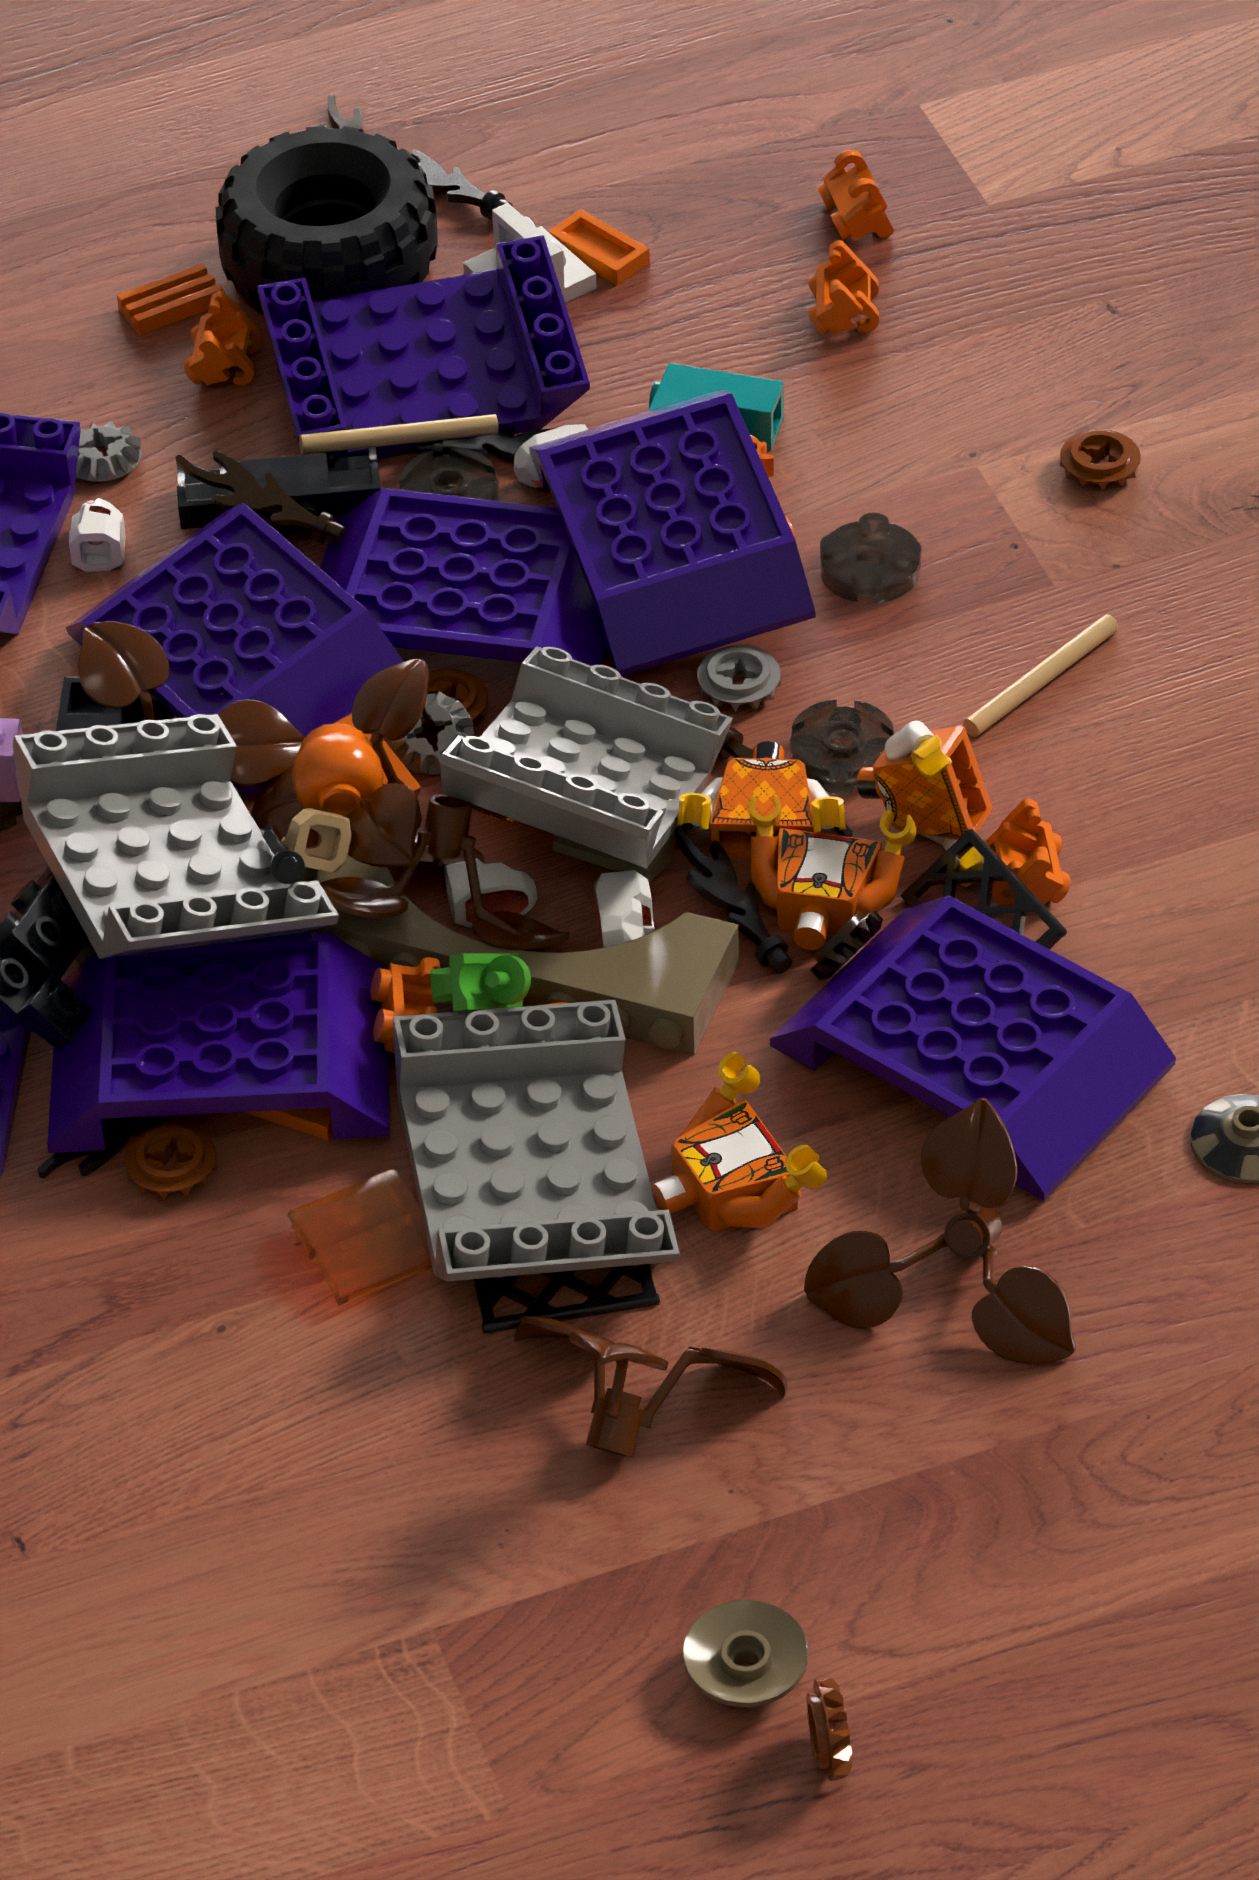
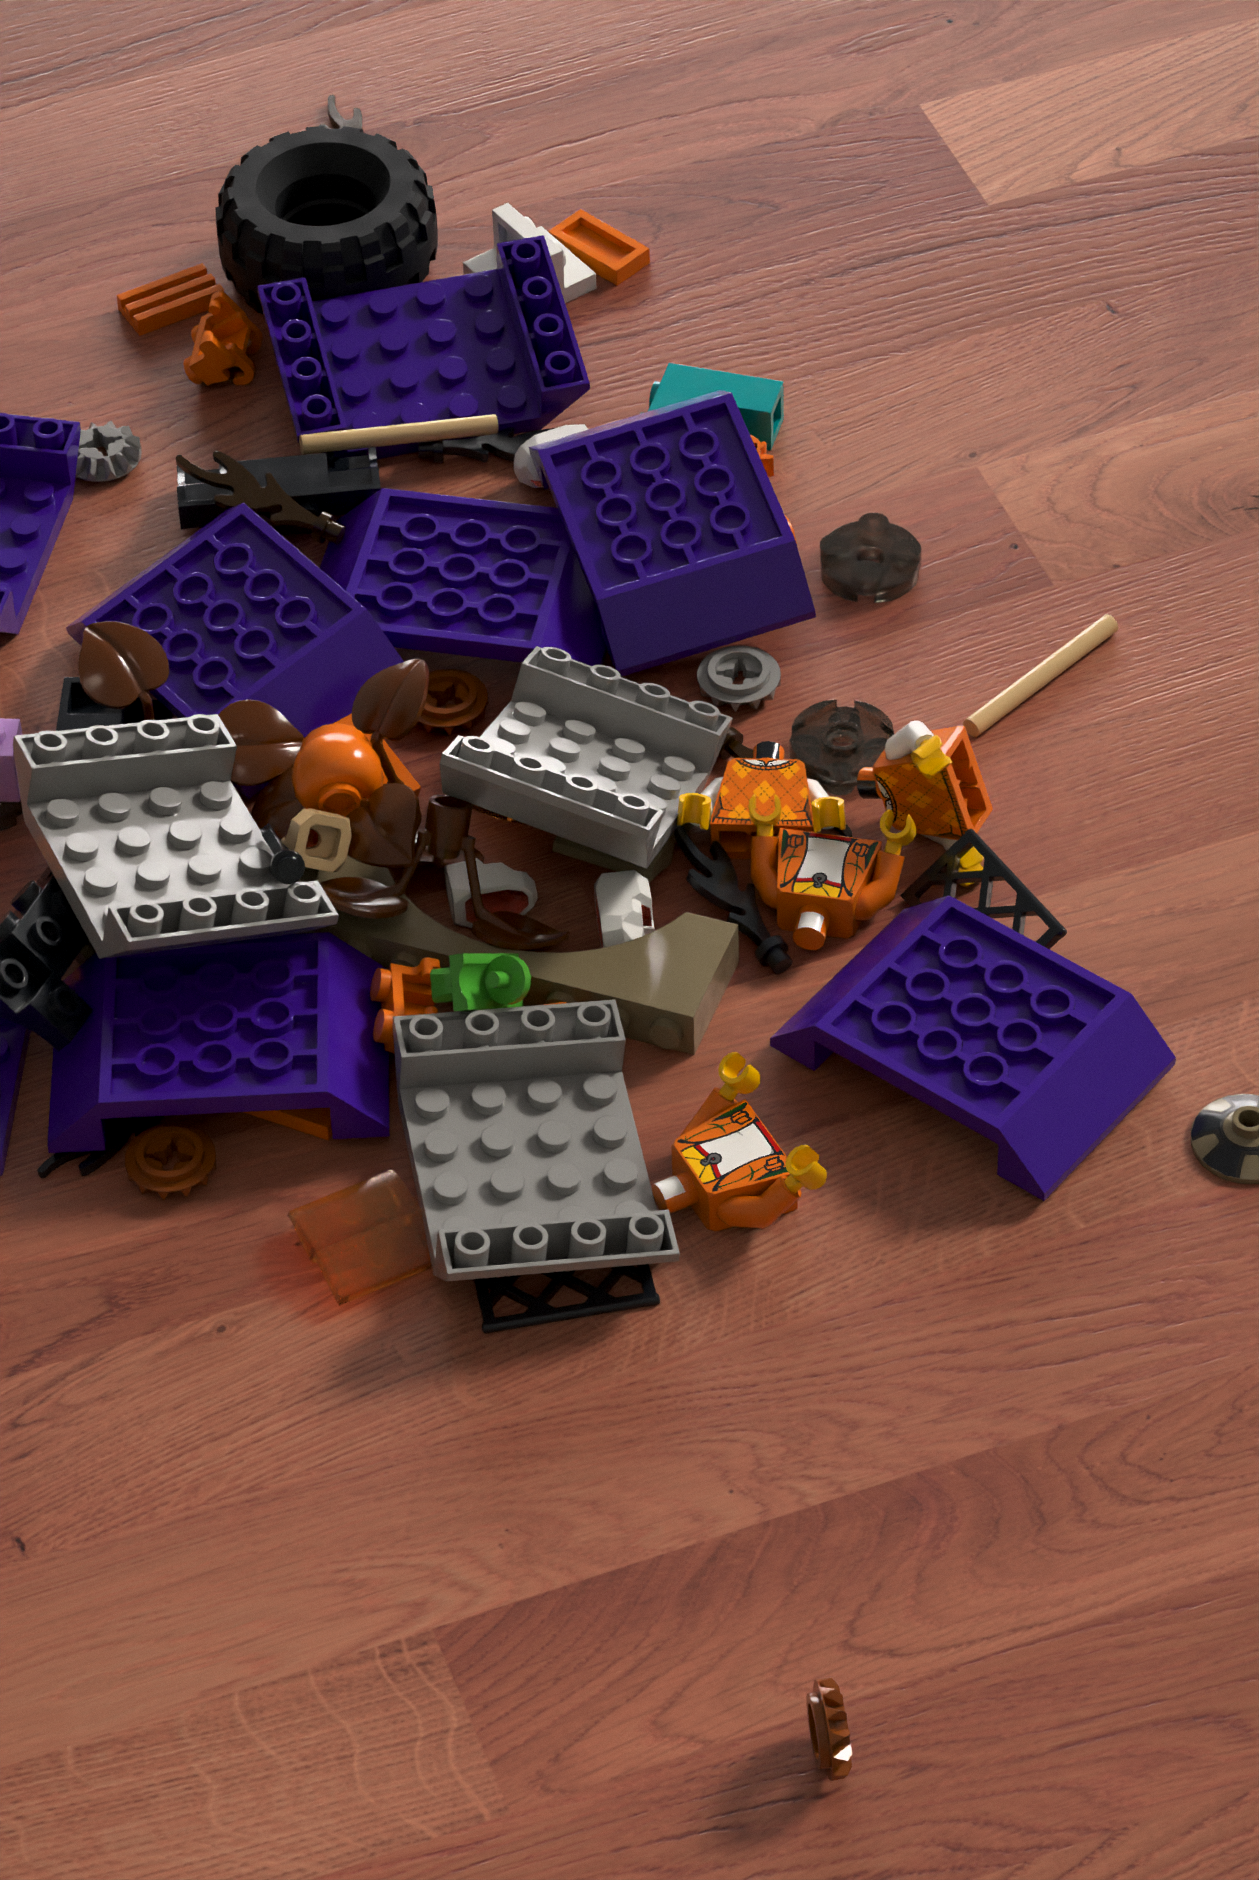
(97, 537): white rock -> none
(417, 753): light grey gear -> none
(457, 186): piece -> none
(462, 469): clear smoke plate -> none
(617, 1412): reddish brown plant -> none
(740, 1634): dark tan dish -> none
(843, 291): orange piece -> none
(845, 943): dark brown gear -> none
(855, 197): orange piece -> none
(970, 1159): reddish brown plant -> none
(1030, 853): orange piece -> none
(1093, 446): dark orange gear -> none

